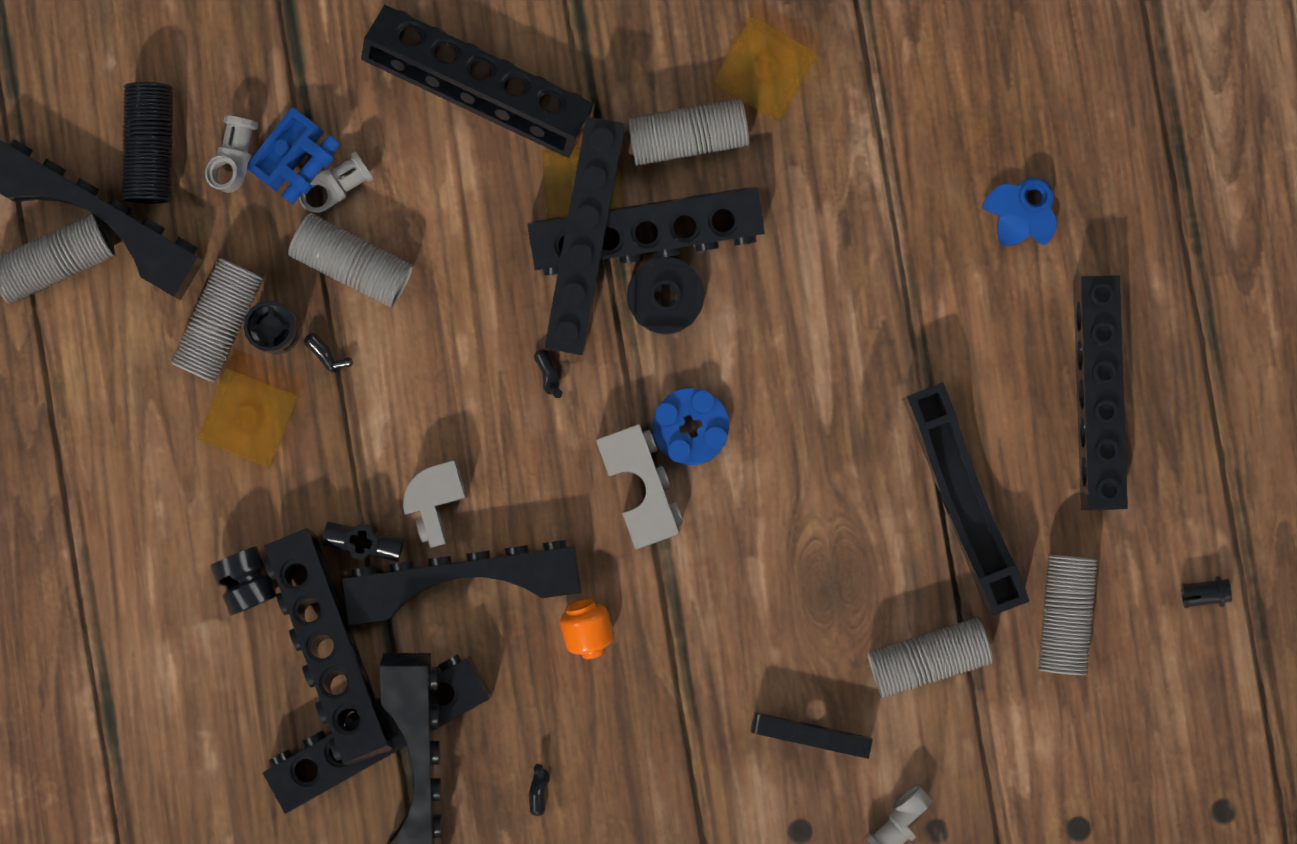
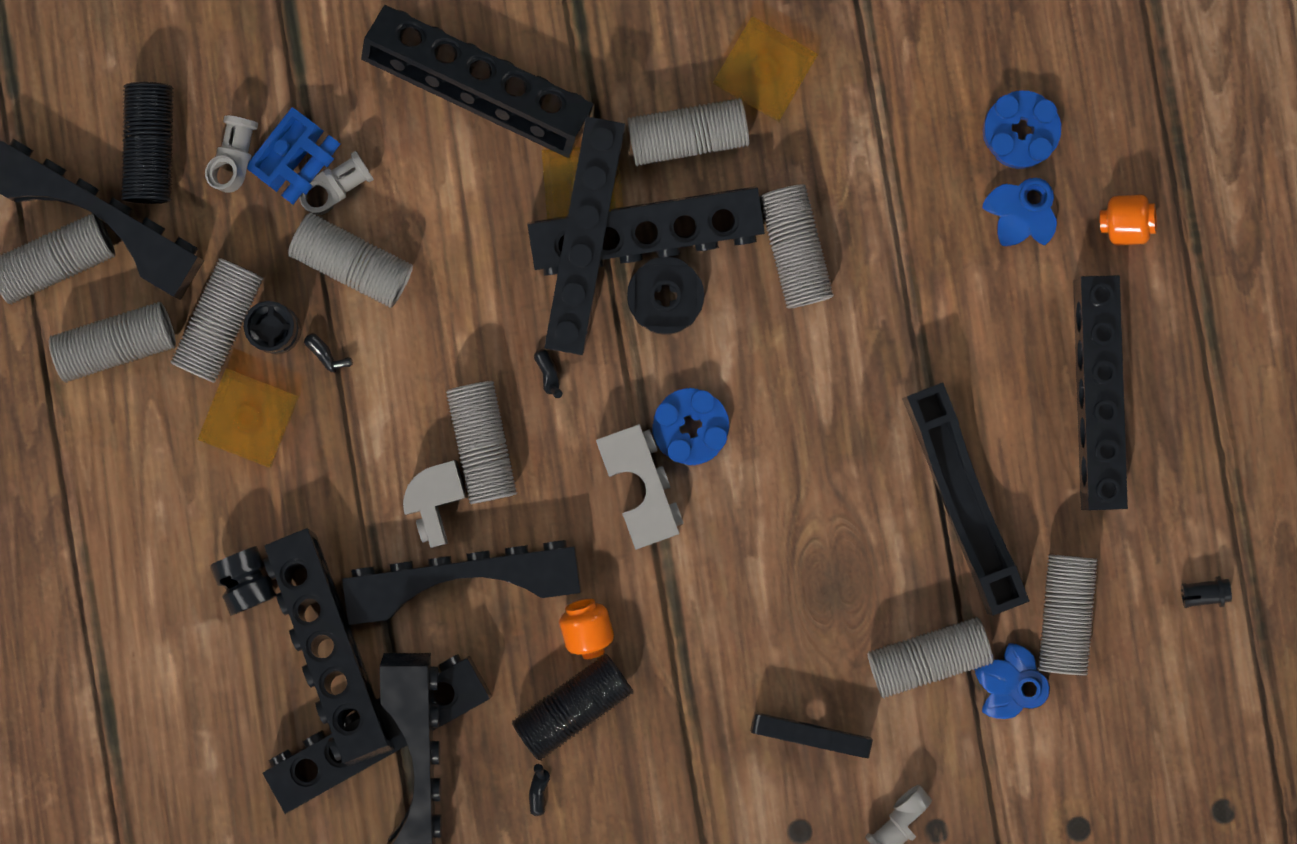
(102, 342): none -> light grey piece
(343, 537): black axle -> none
(477, 427): none -> light grey piece
(582, 697): none -> black piece
(800, 252): none -> light grey piece
(1006, 683): none -> blue plate
(1008, 111): none -> blue plate
(1129, 219): none -> orange head

